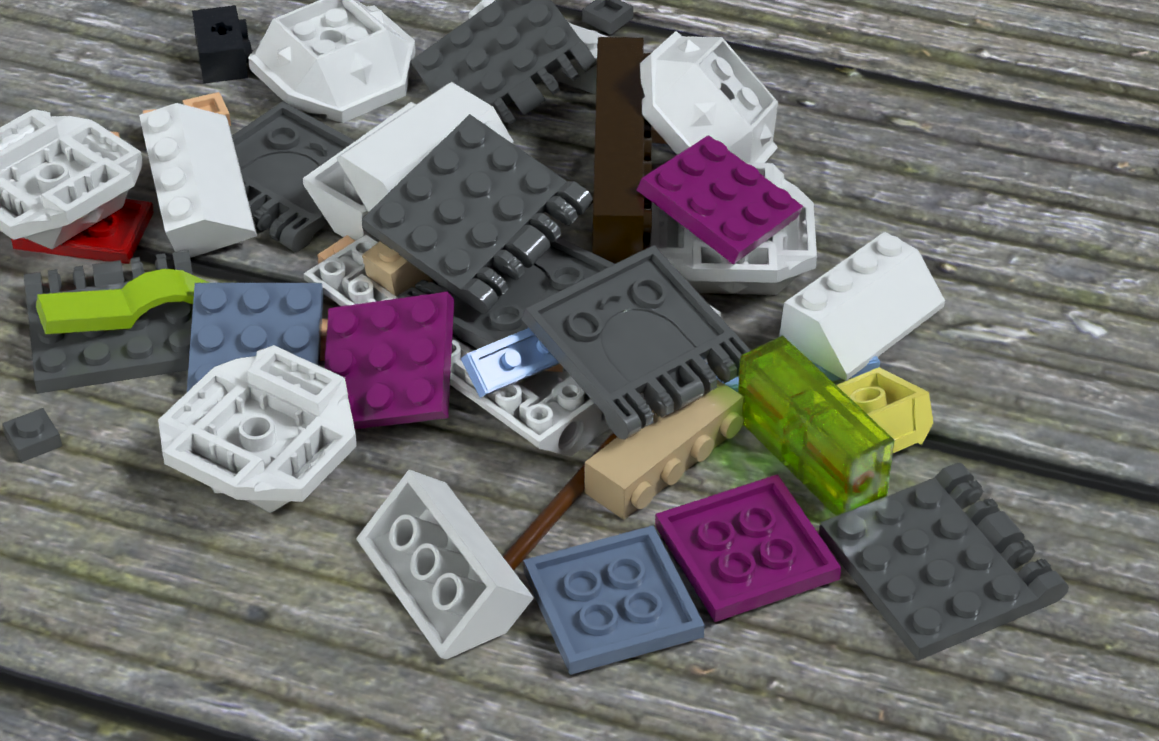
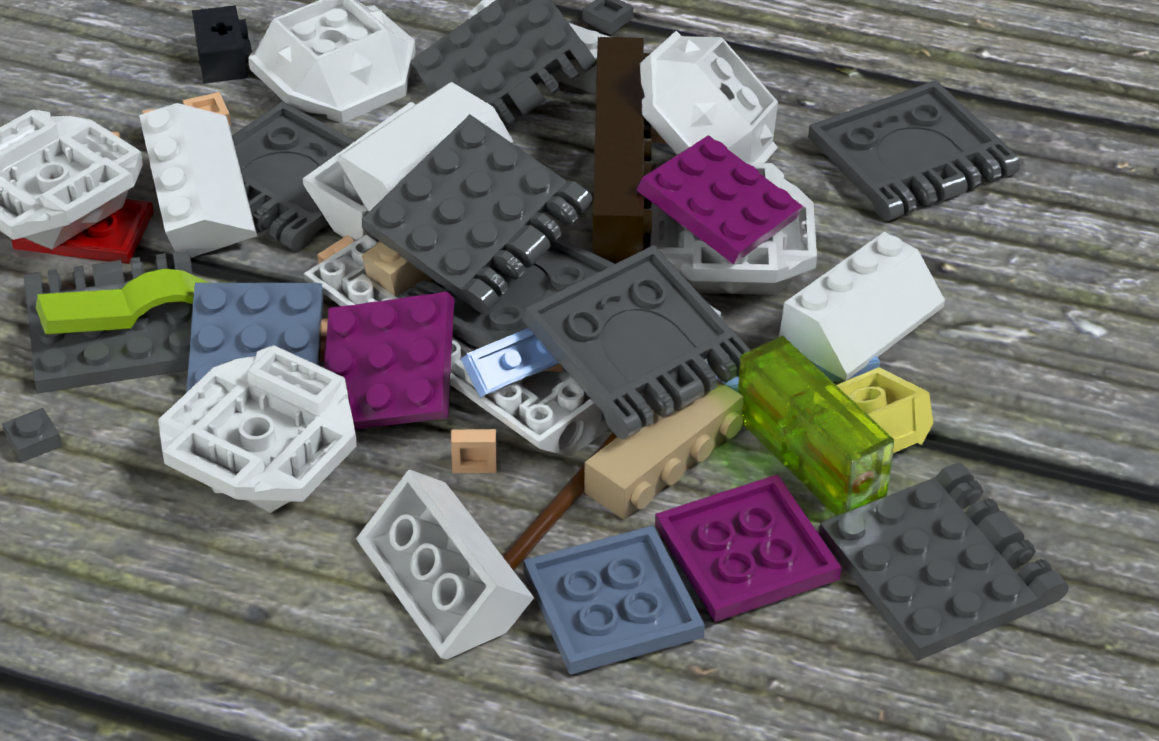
(474, 451): none -> light nougat plate
(913, 142): none -> dark grey hinge

